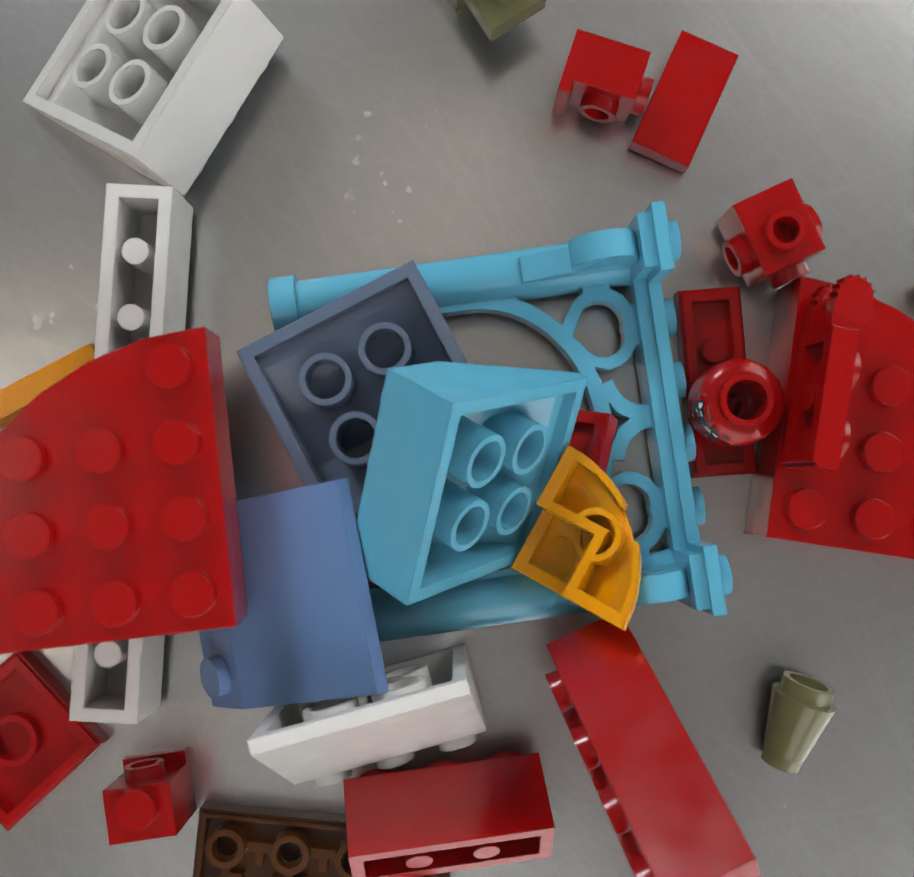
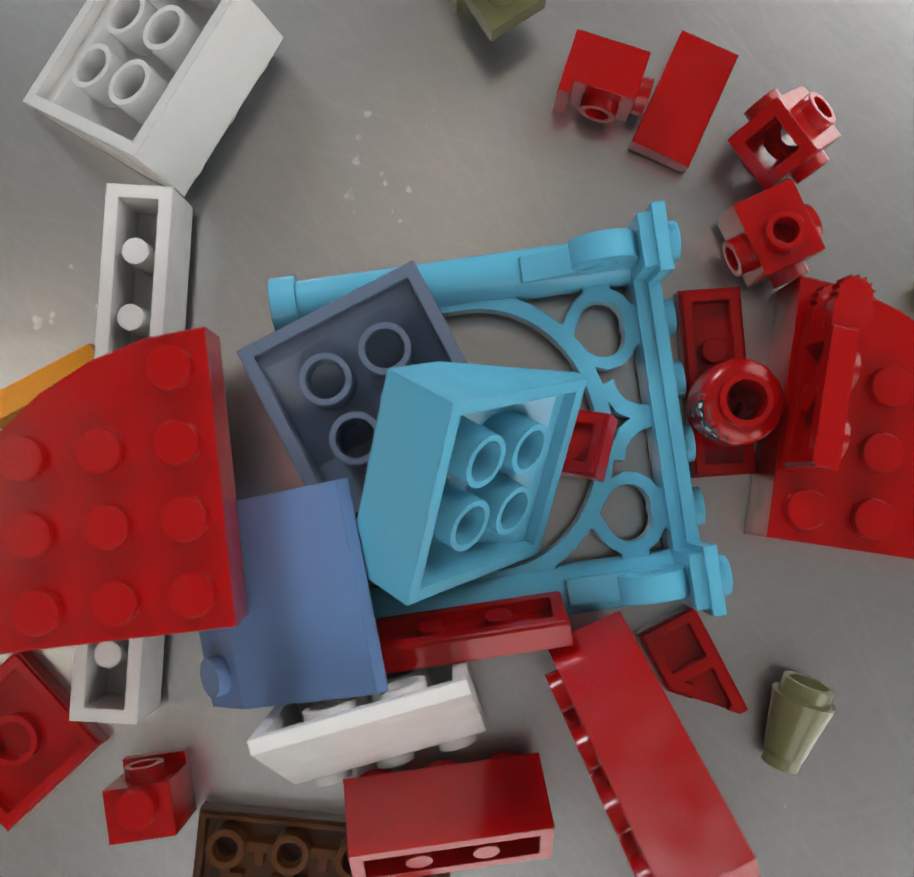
(473, 632): none -> red tile
(584, 541): light orange brick -> none
(688, 659): none -> red tile
(785, 136): none -> red brick

